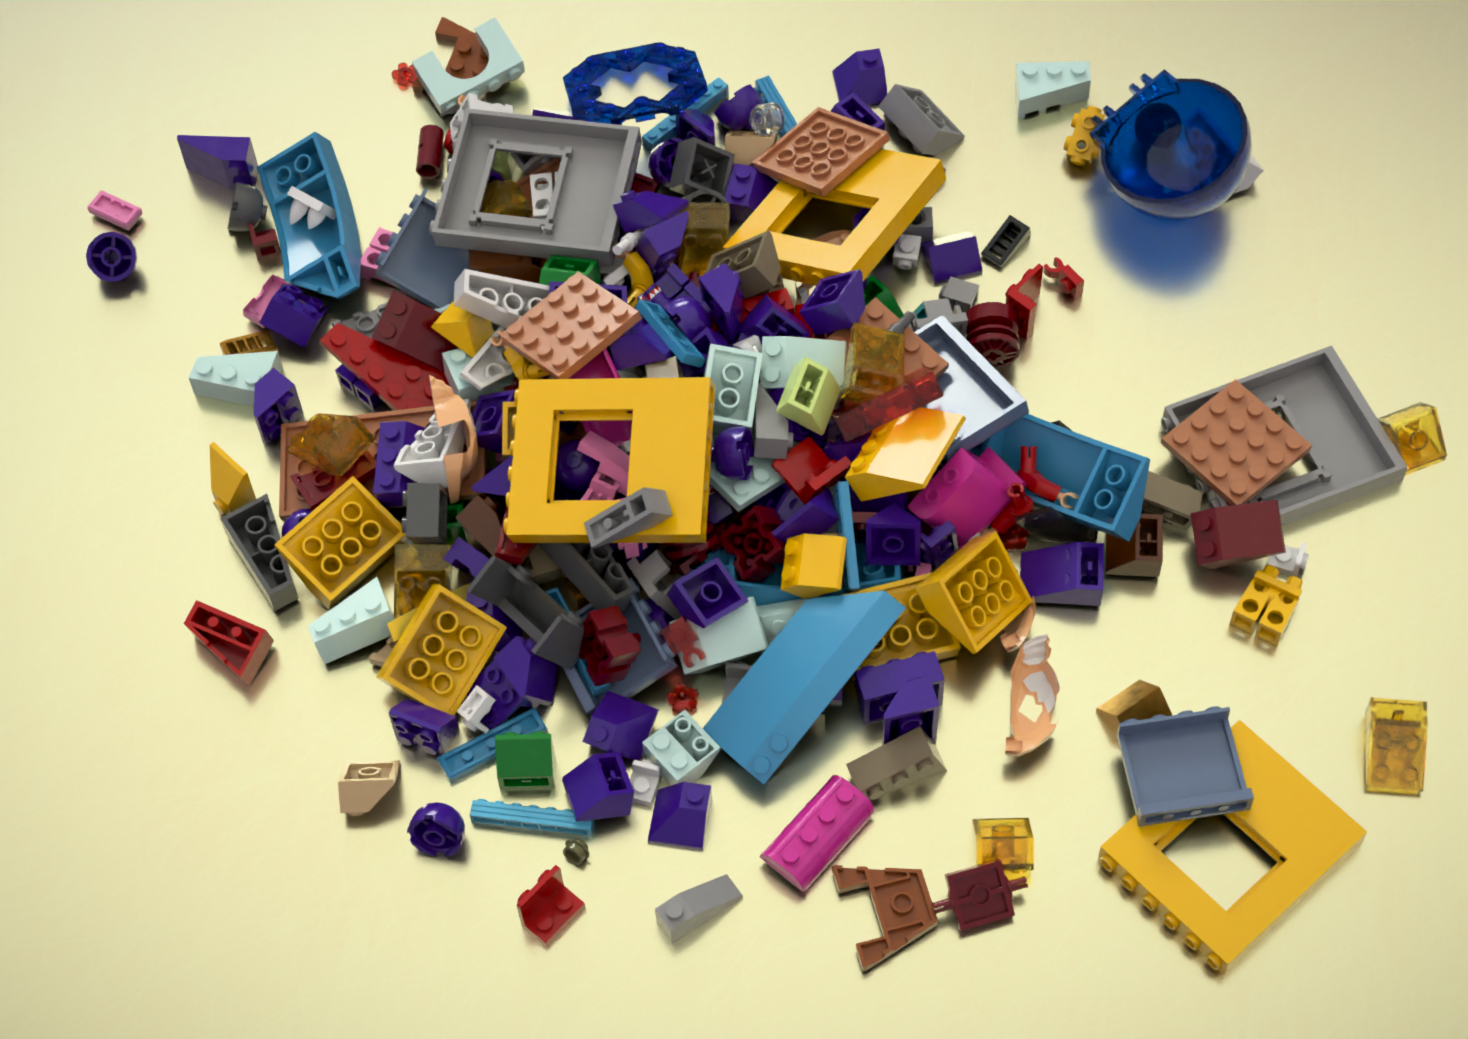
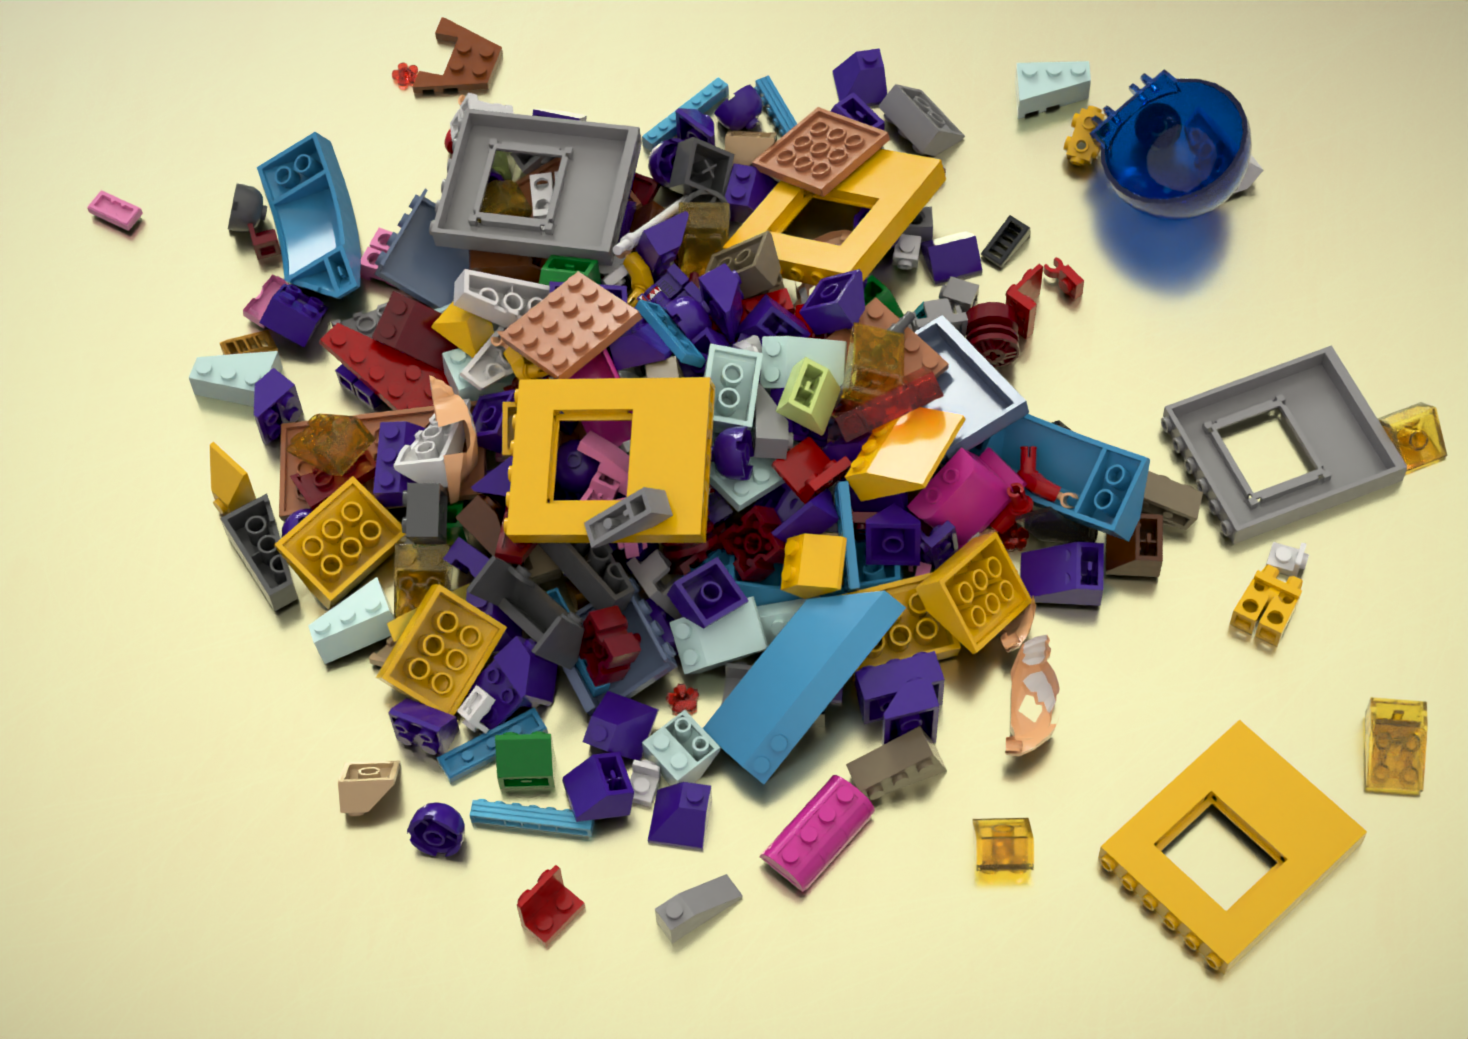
(111, 256): dark purple cylinder -> none
(220, 158): dark purple slope -> none
(230, 639): red wedge -> none
(305, 203): white tile -> none
(429, 151): dark red pin -> none
(503, 66): light aqua arch -> none
(576, 851): olive plate -> none
(646, 209): dark purple slope -> none
(680, 638): clear red plate -> none
(685, 72): clear blue plate -> none
(767, 119): clear head -> none
(899, 903): dark orange wing -> none
(979, 894): dark red plate -> none
(1137, 701): pearl gold slope -> none
(1183, 766): sand blue panel -> none
(1236, 444): nougat plate -> none
(1237, 533): dark red slope -> none

